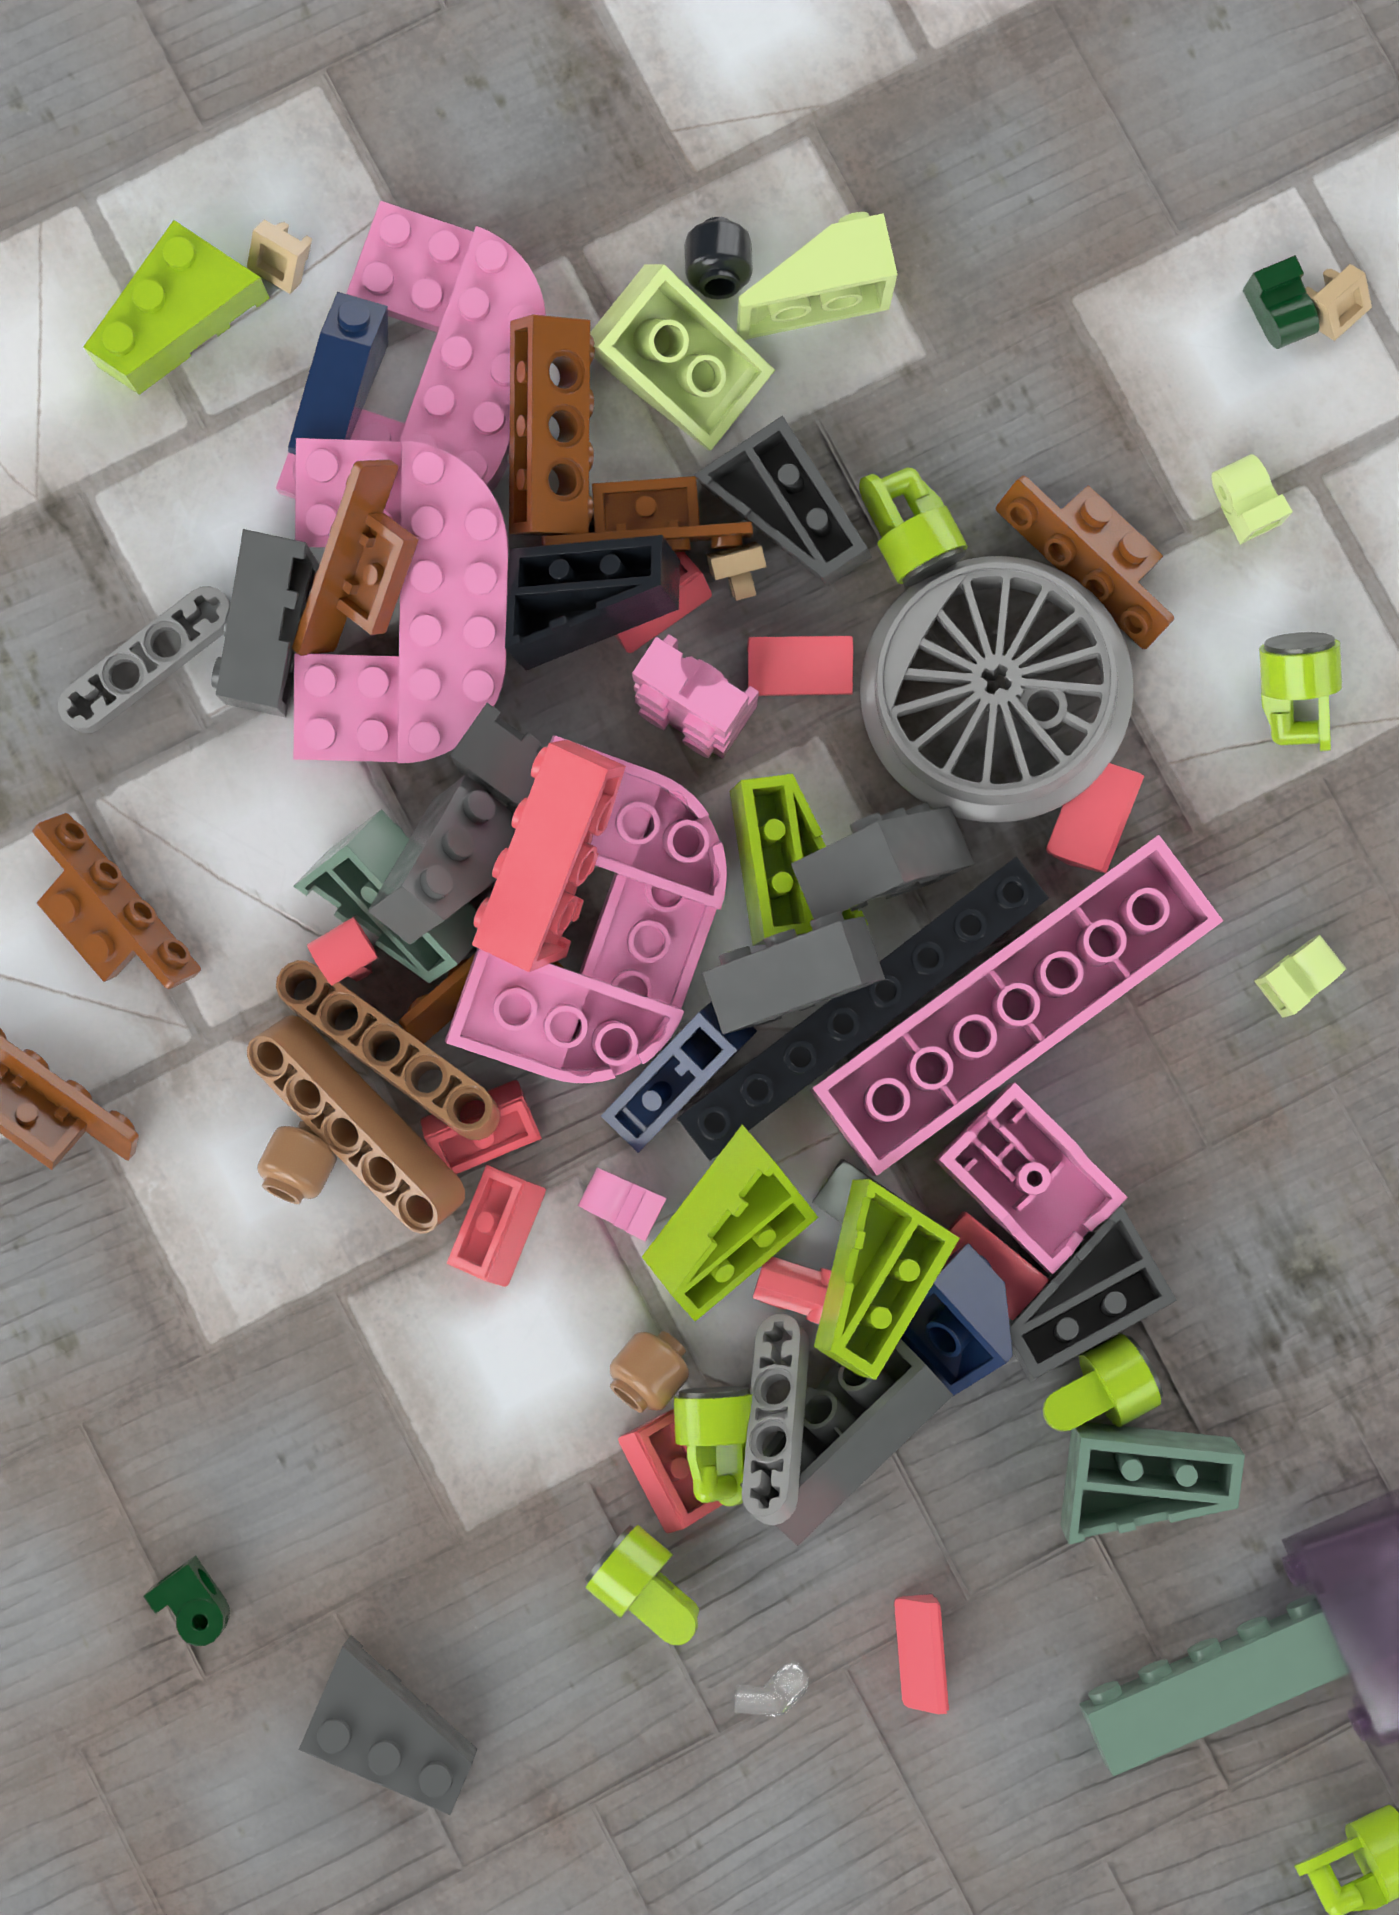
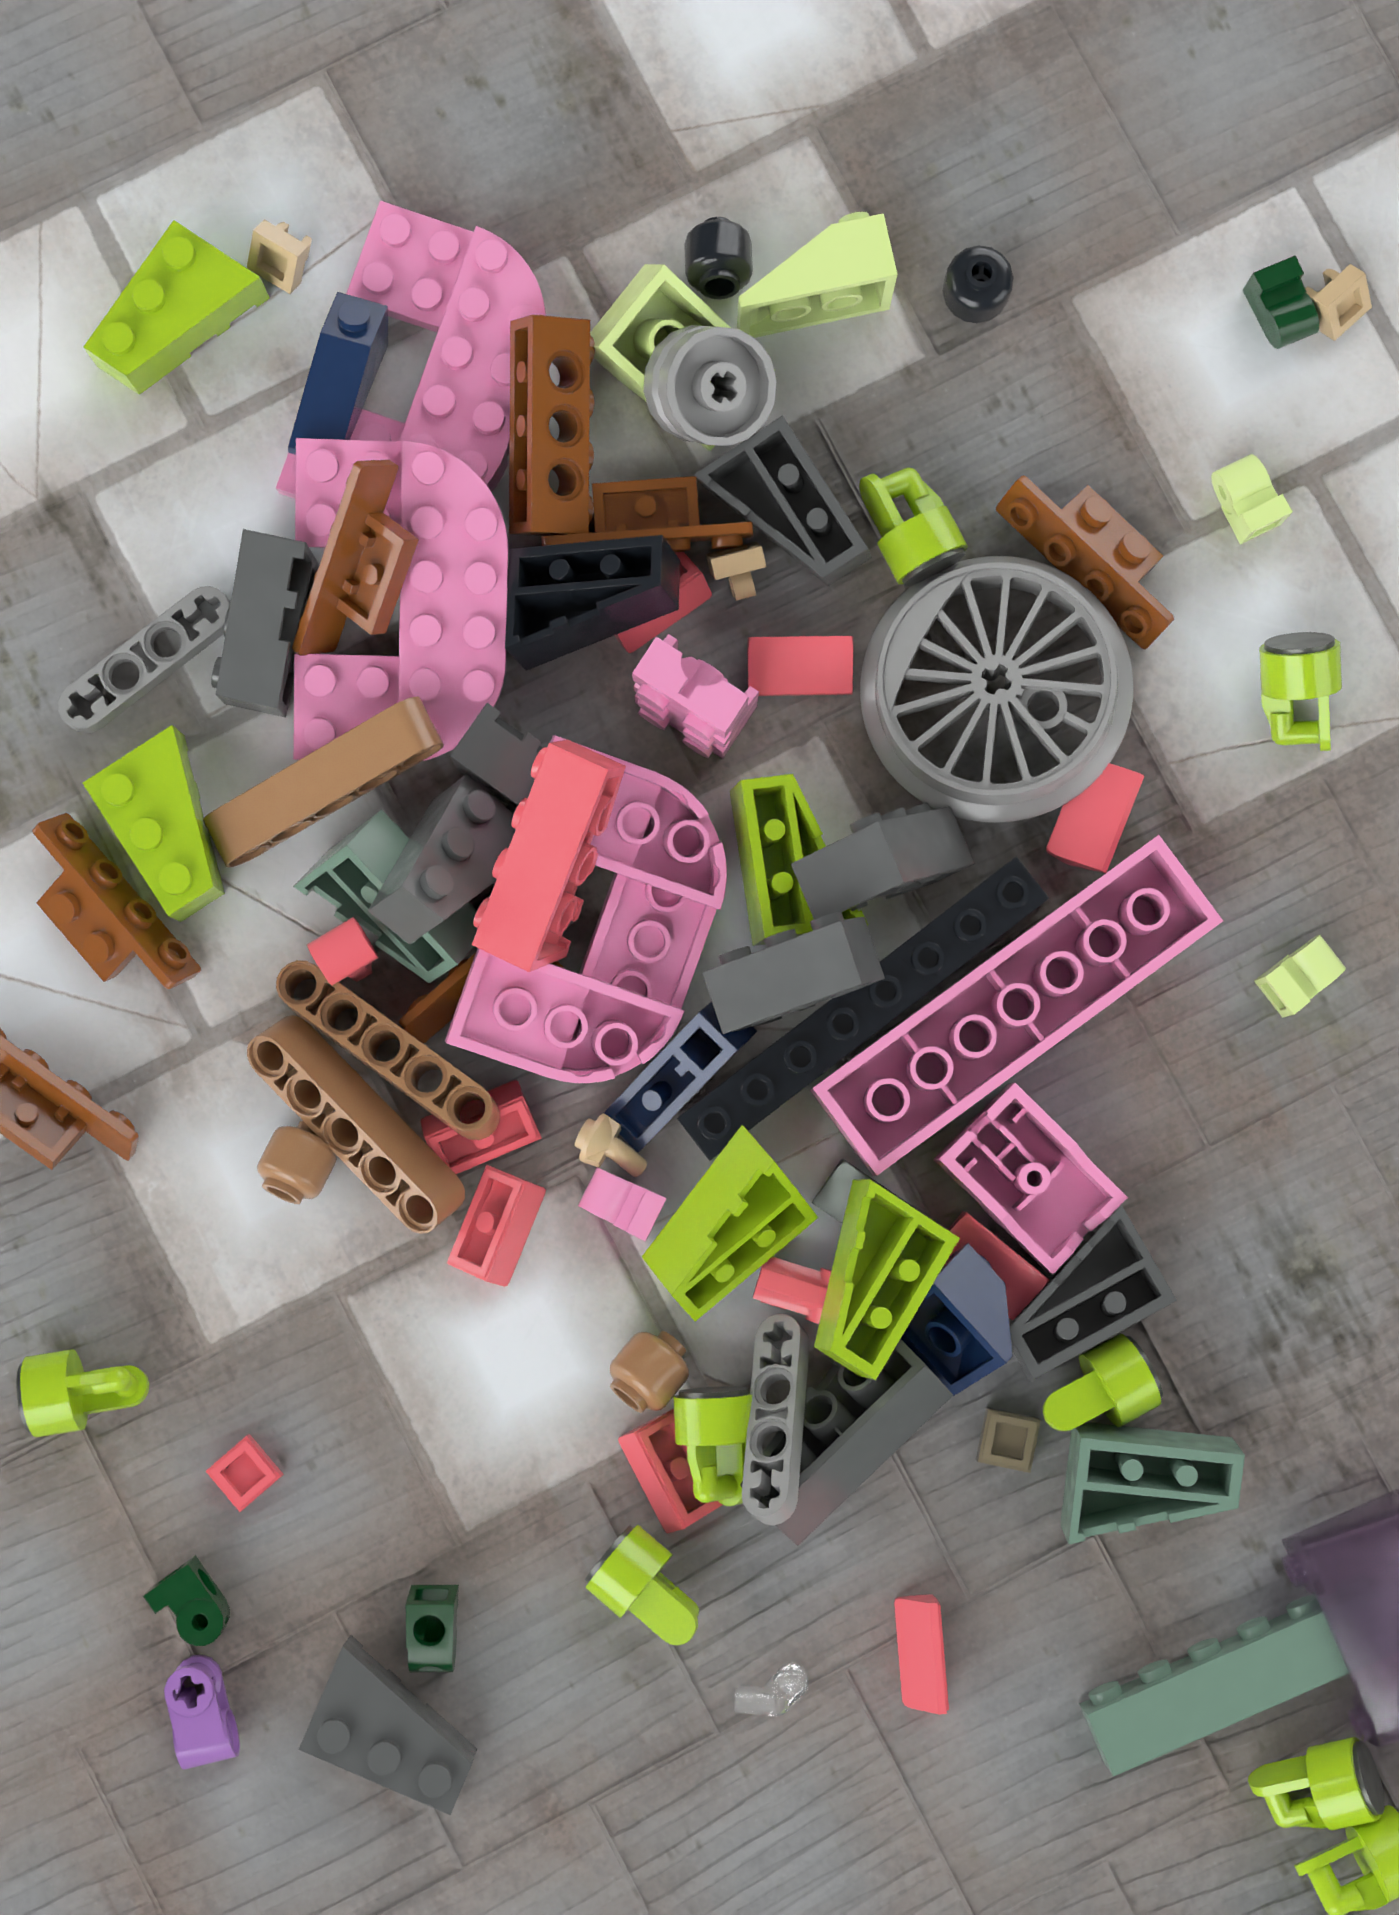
(59, 1395): none -> lime piece
(159, 821): none -> lime wedge
(203, 1722): none -> medium lavender piece
(244, 1472): none -> coral tile
(323, 782): none -> medium nougat beam
(431, 1627): none -> dark green leg
(600, 1140): none -> tan plate
(707, 412): none -> light grey wheel
(977, 284): none -> black head
(1008, 1440): none -> dark tan tile
(1341, 1781): none -> lime piece

